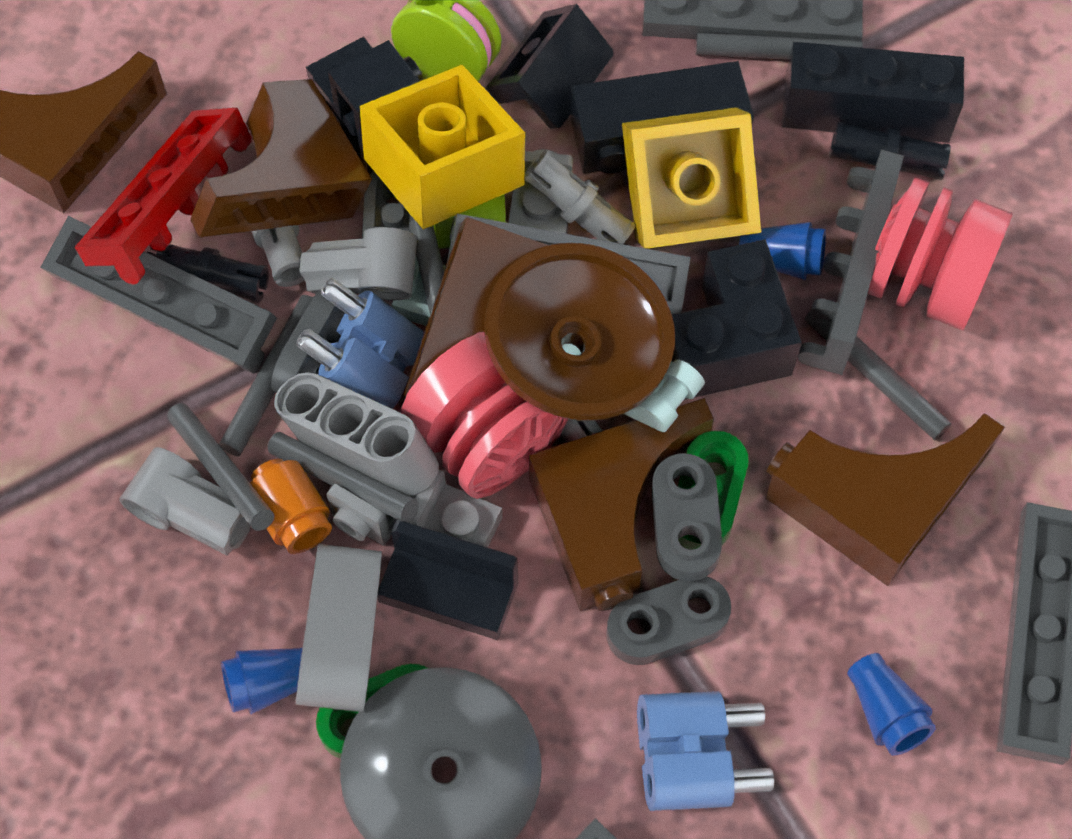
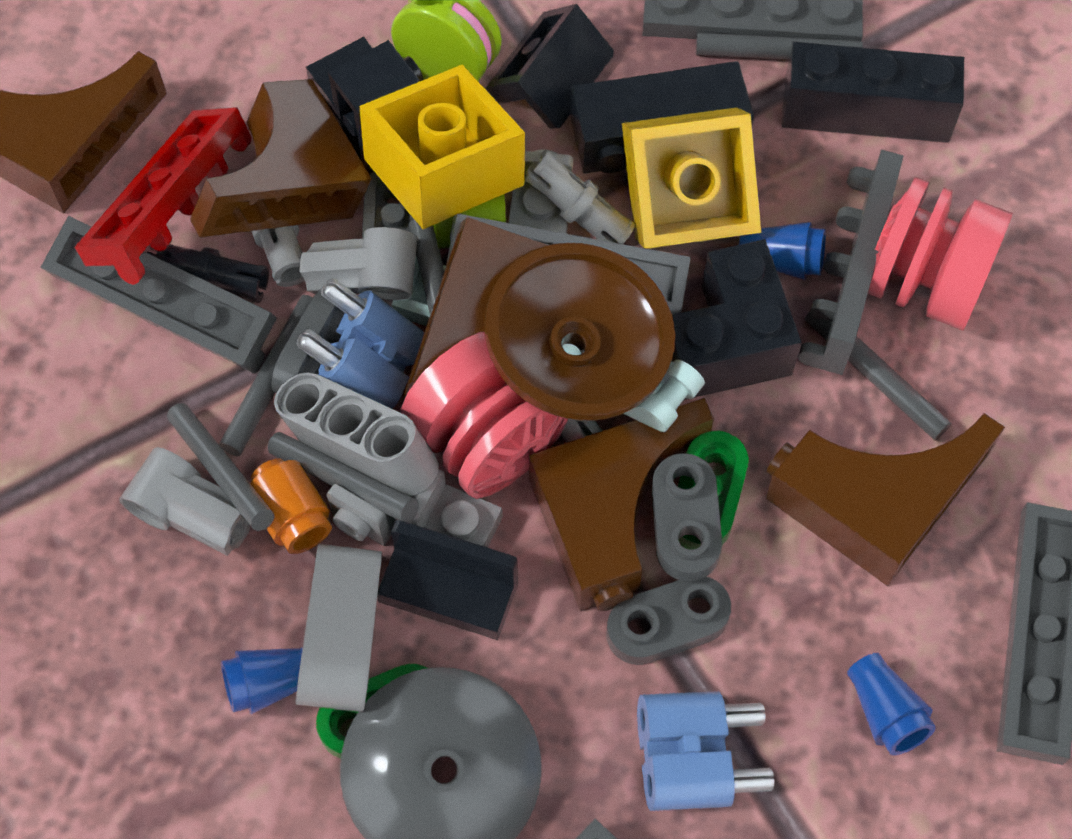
(865, 145): black pin -> none

